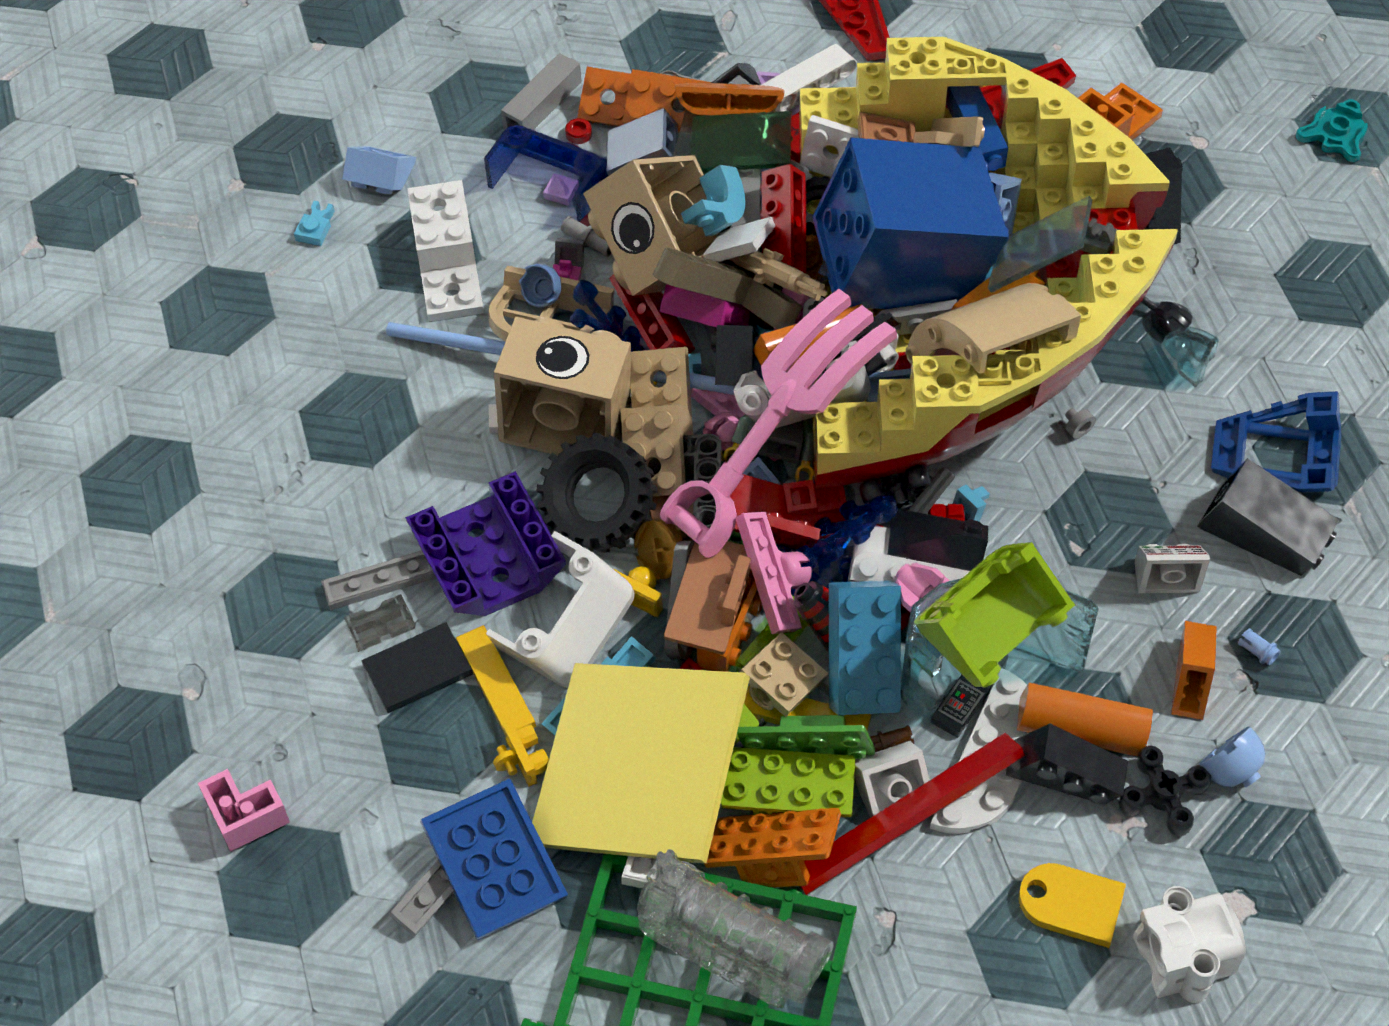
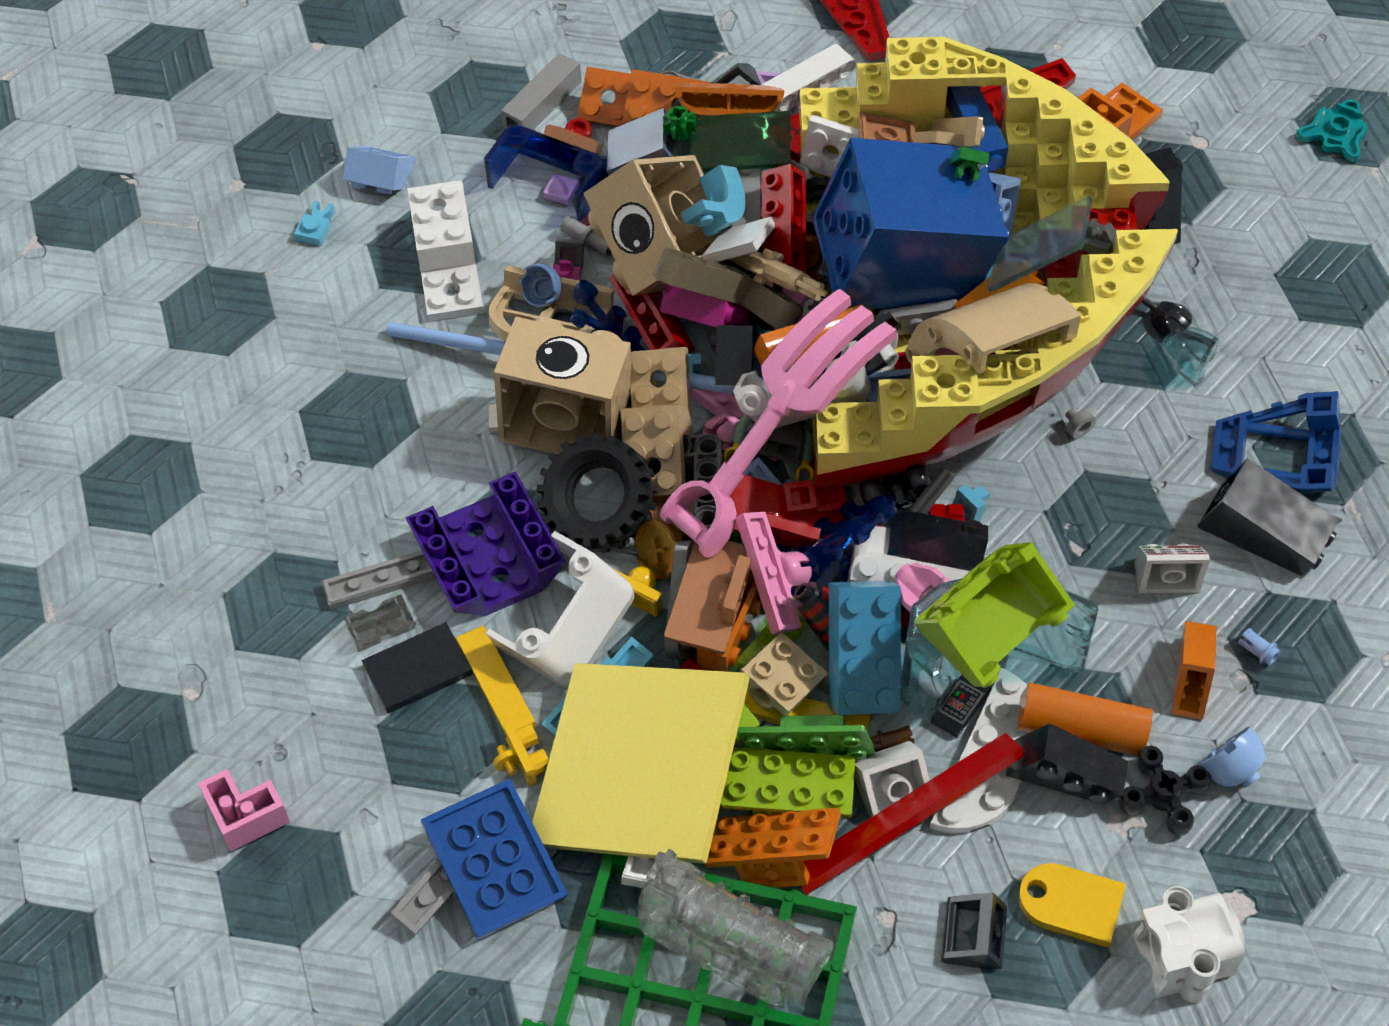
(573, 138): none -> nougat tile
(679, 123): none -> green gear
(969, 159): none -> green tile
(989, 936): none -> black tile

